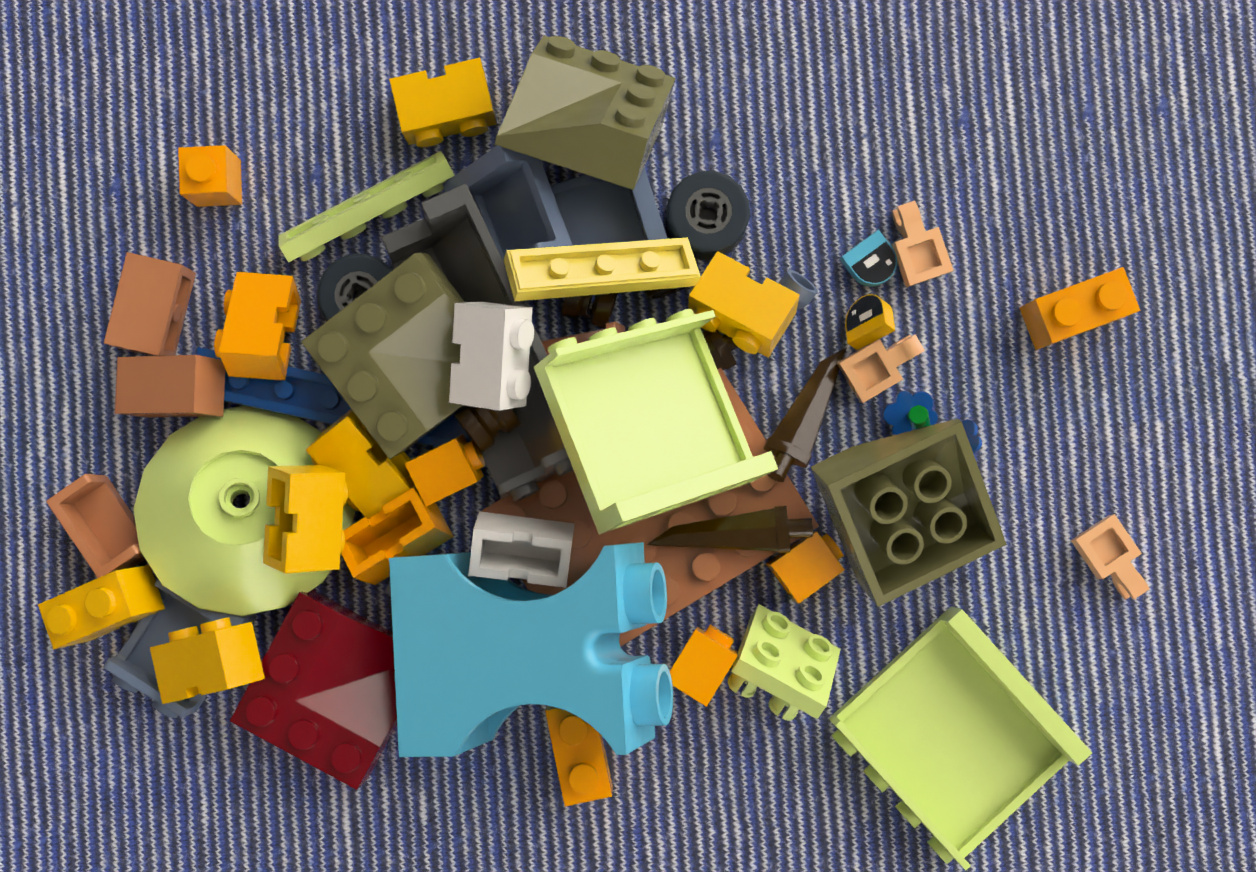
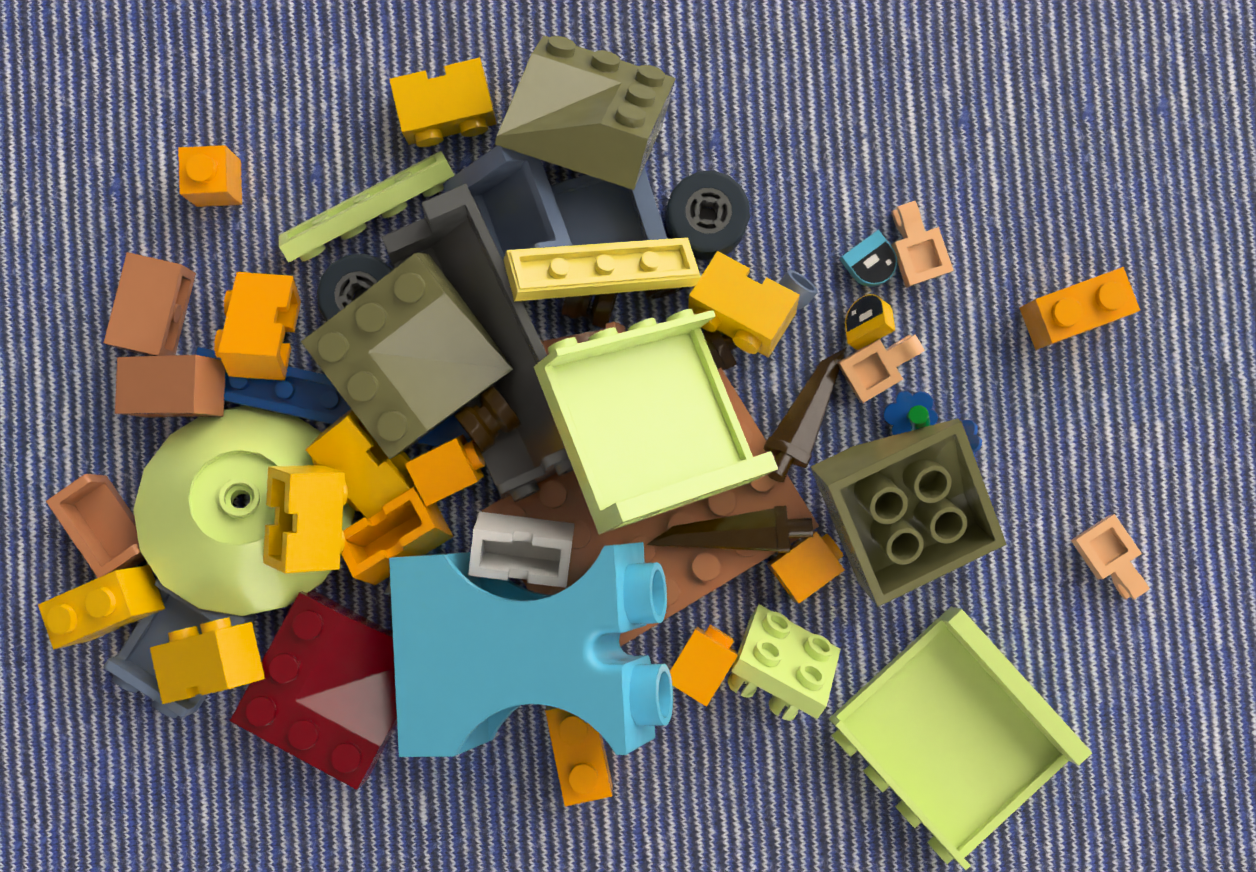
(492, 355): white brick -> none

